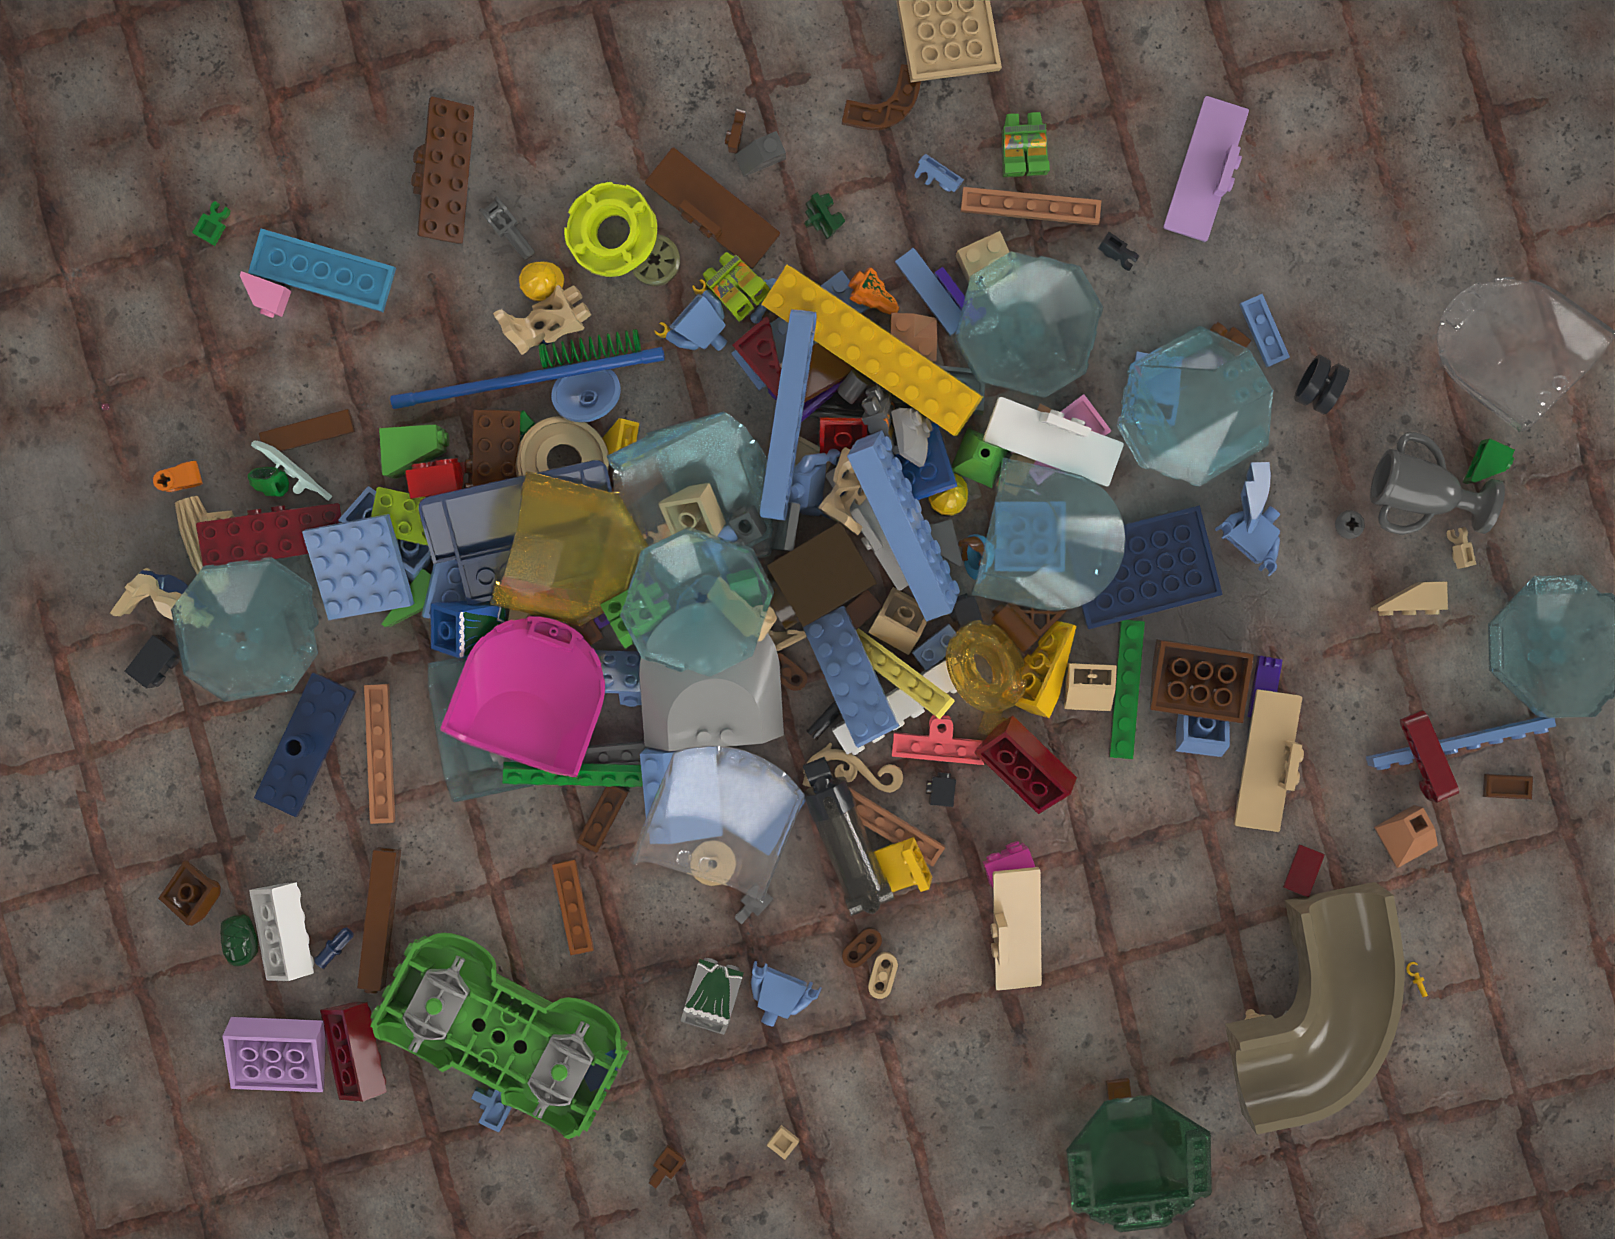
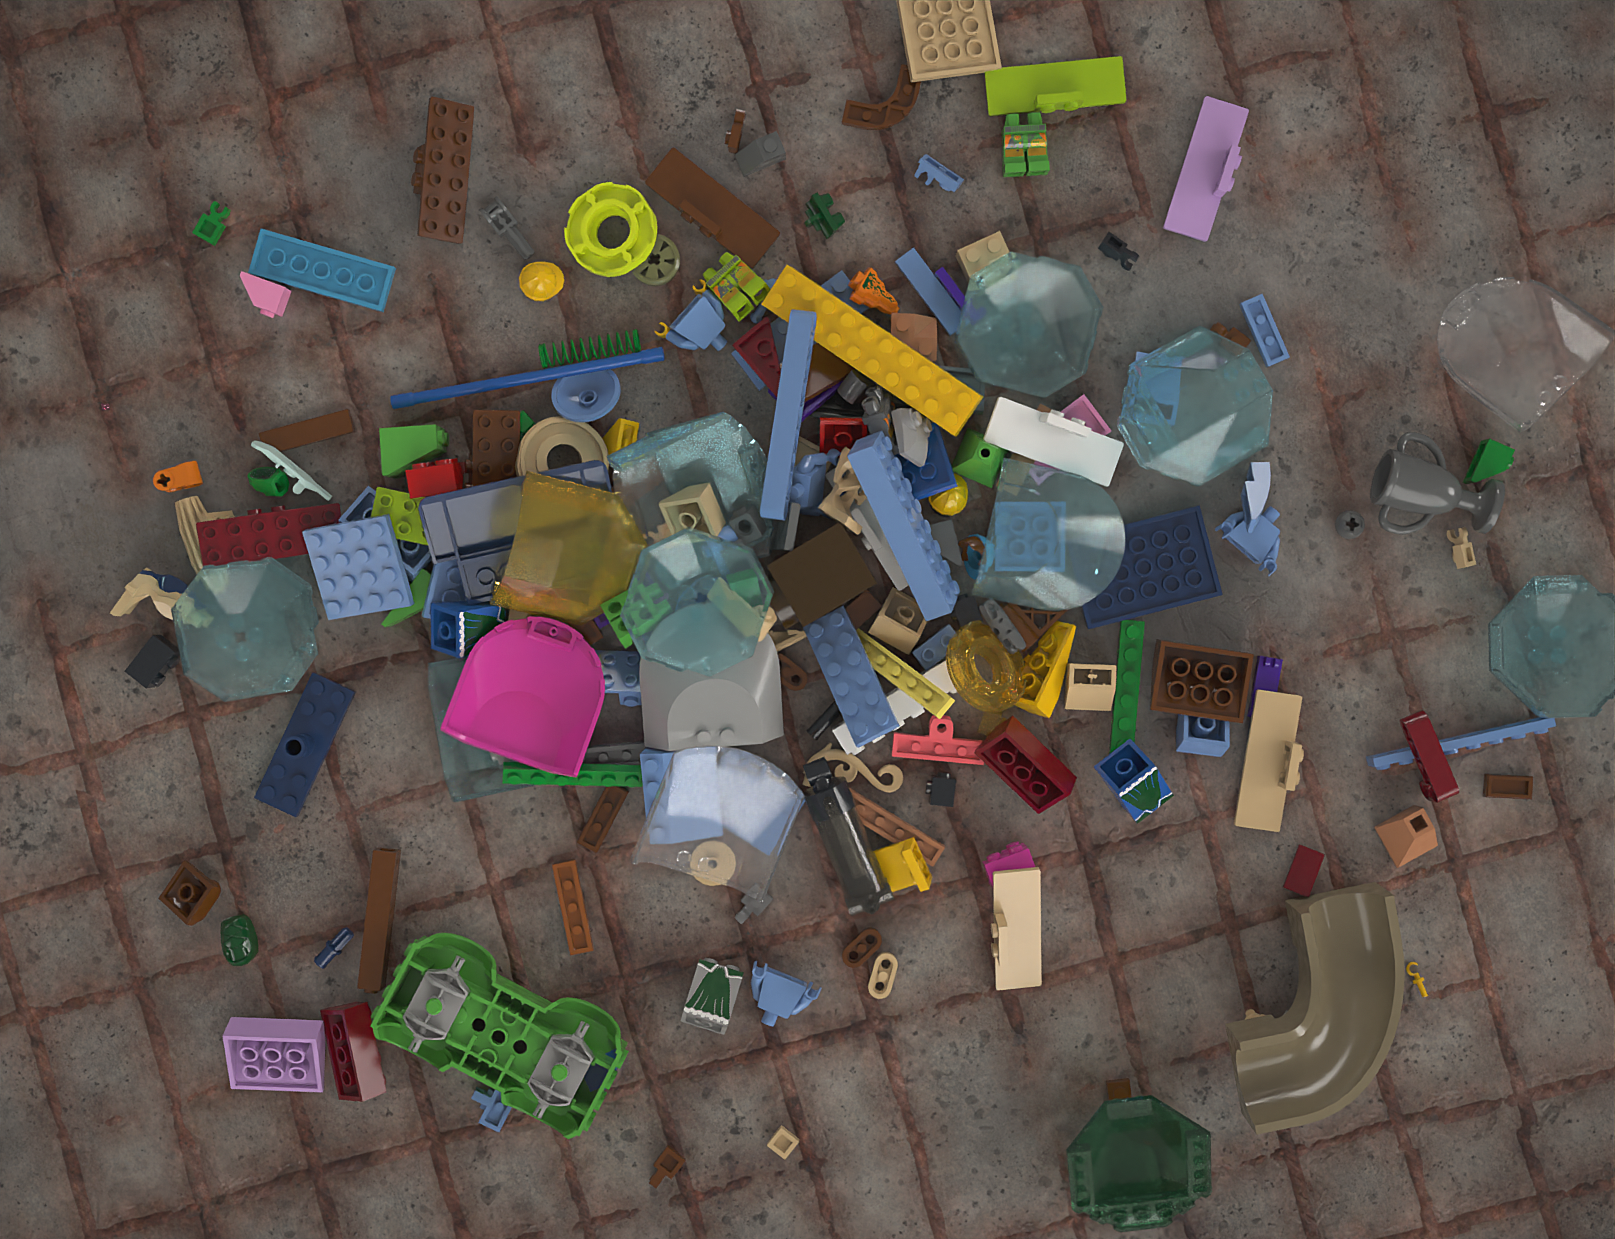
(282, 932): white slope -> none
(379, 753): nougat plate -> none
(559, 321): tan hips -> none
(1002, 626): none -> dark grey hinge
(1030, 206): nougat plate -> none
(1055, 86): none -> lime bracket
(1134, 780): none -> blue slope
(1321, 384): black wheel -> none
(1419, 596): tan slope -> none

